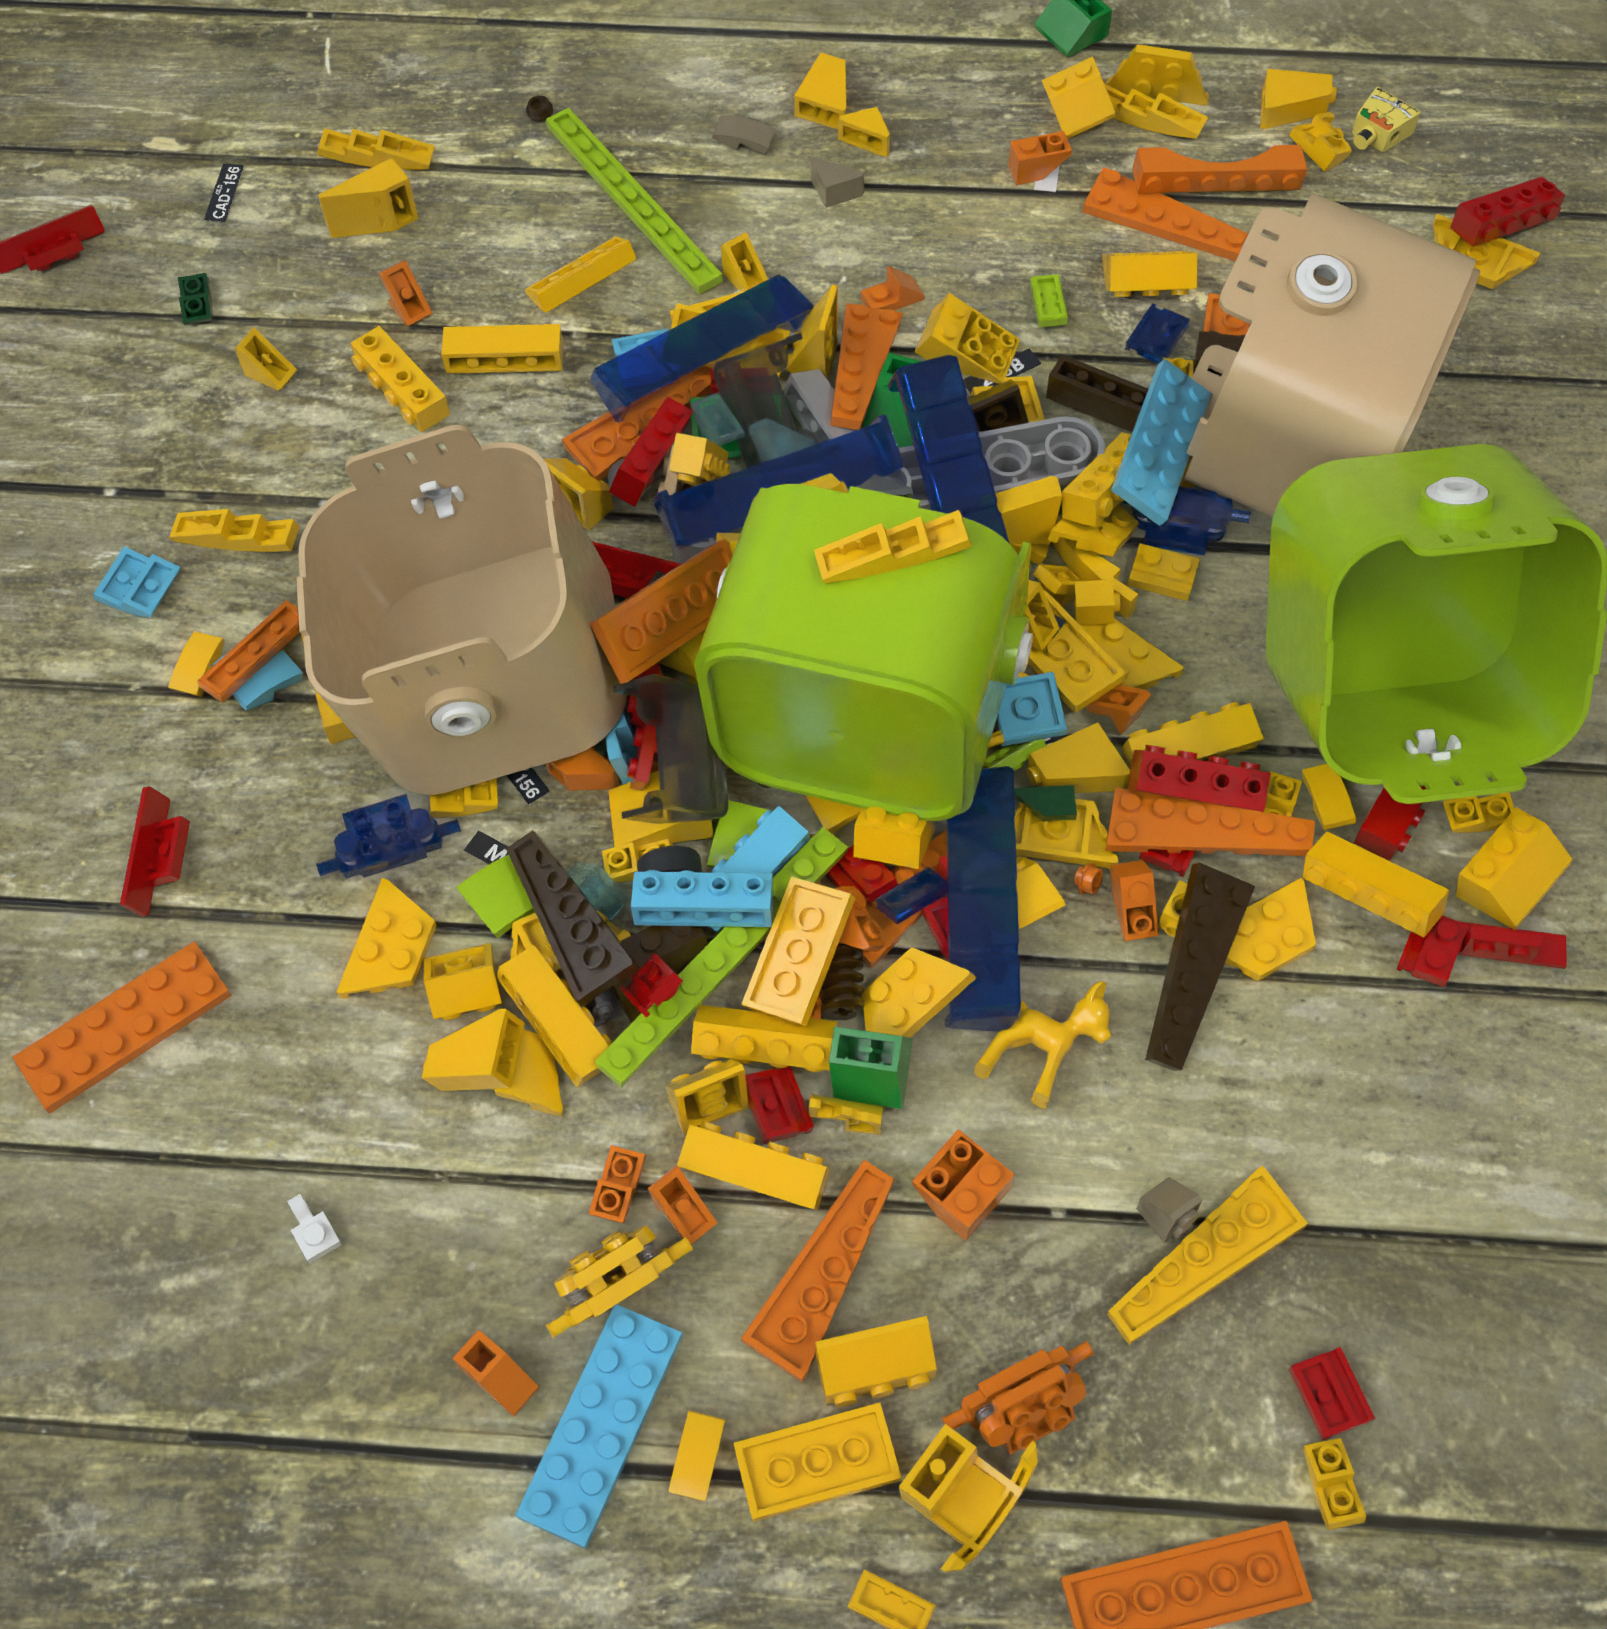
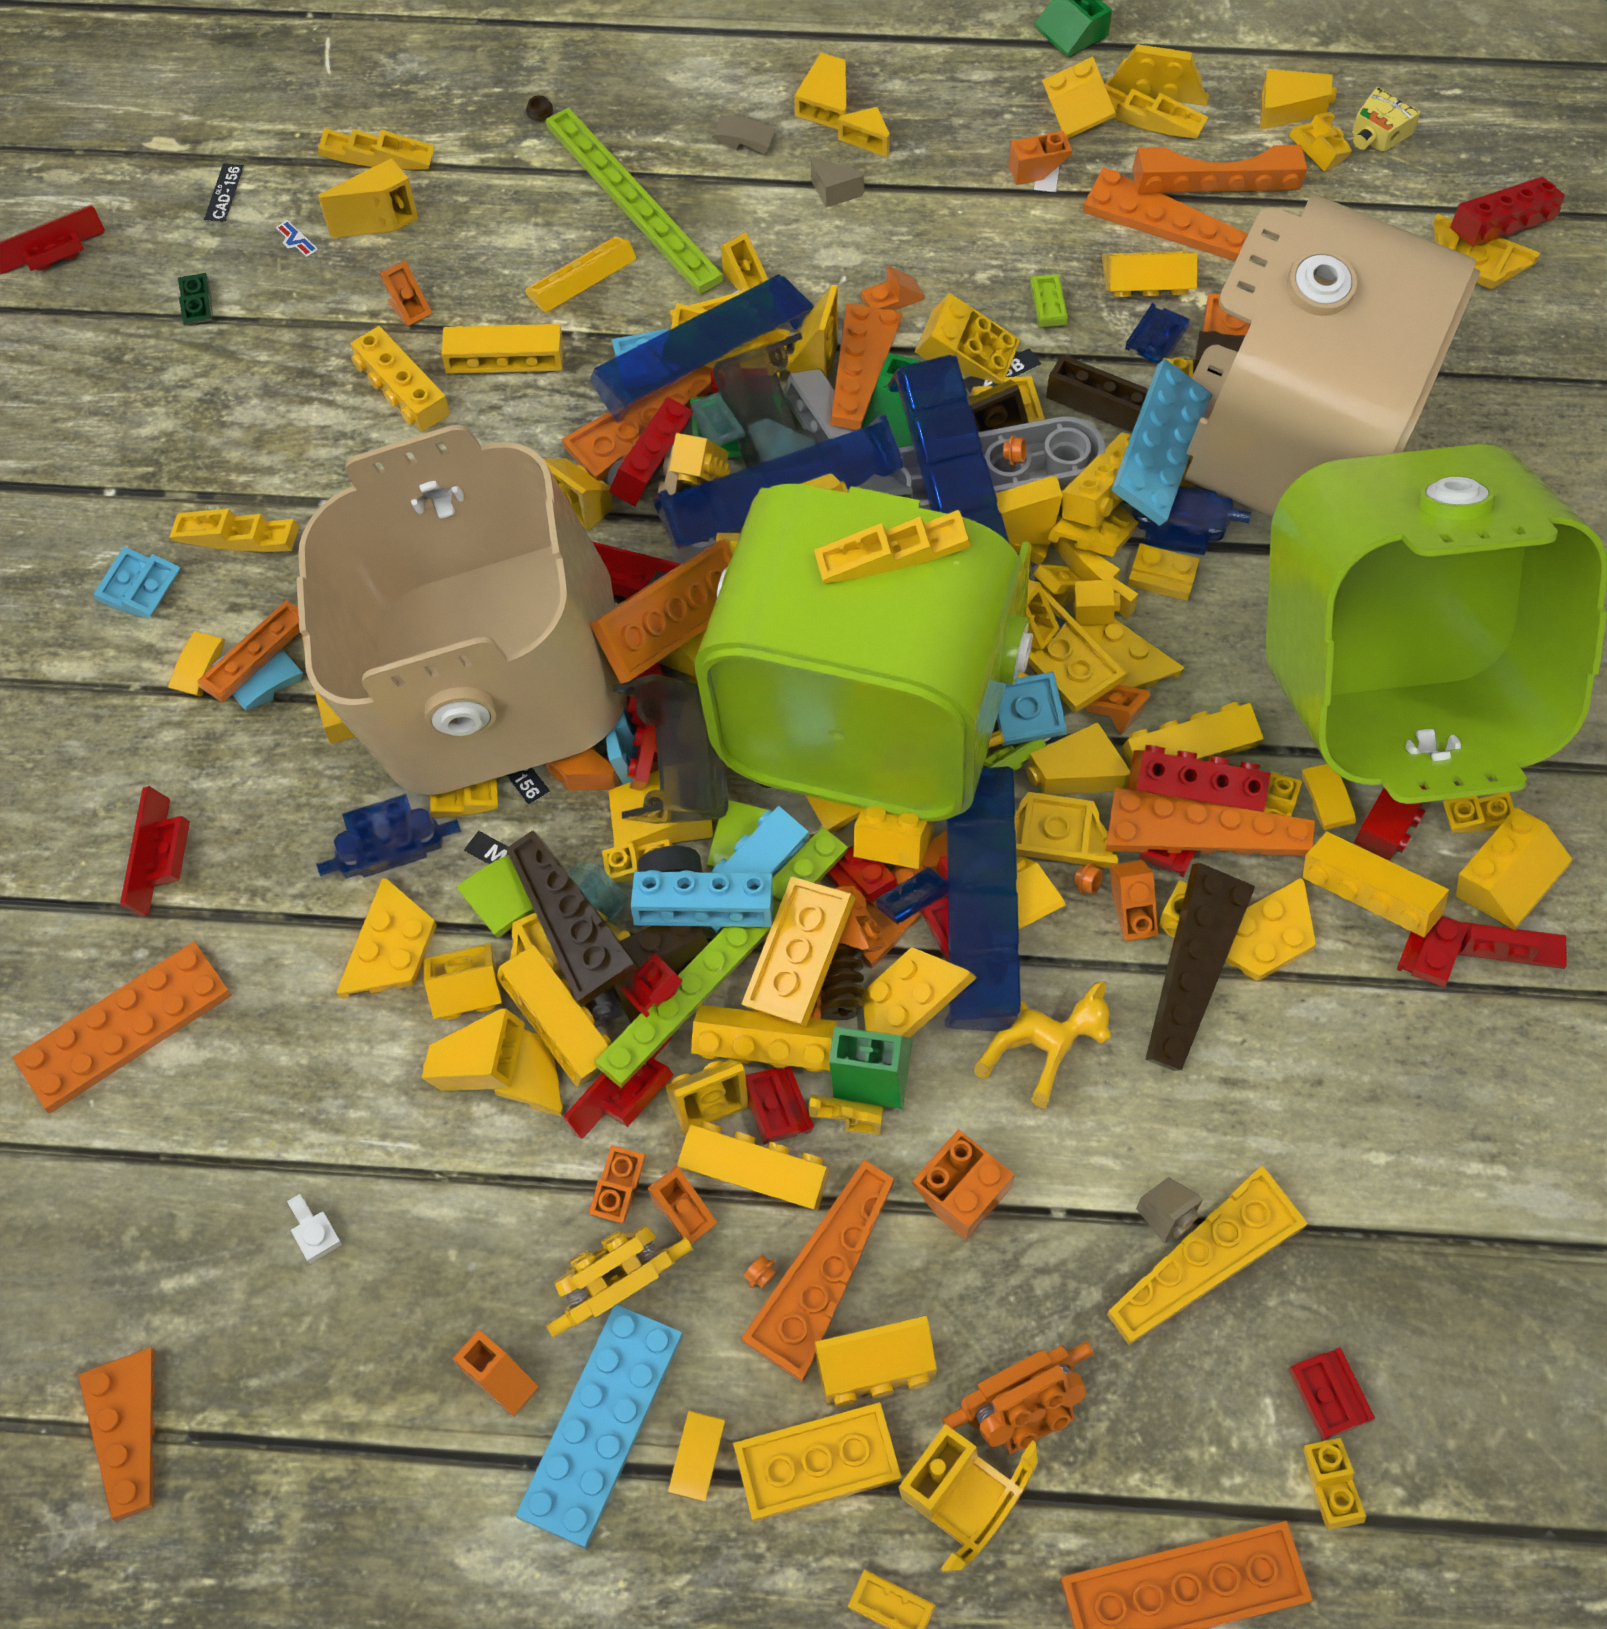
(122, 1429): none -> orange wing
(263, 361): yellow slope -> none
(295, 238): none -> sticker
(619, 1103): none -> red bracket
(760, 1272): none -> orange plate
(1015, 450): none -> orange plate
(1049, 802): dark green tile -> none

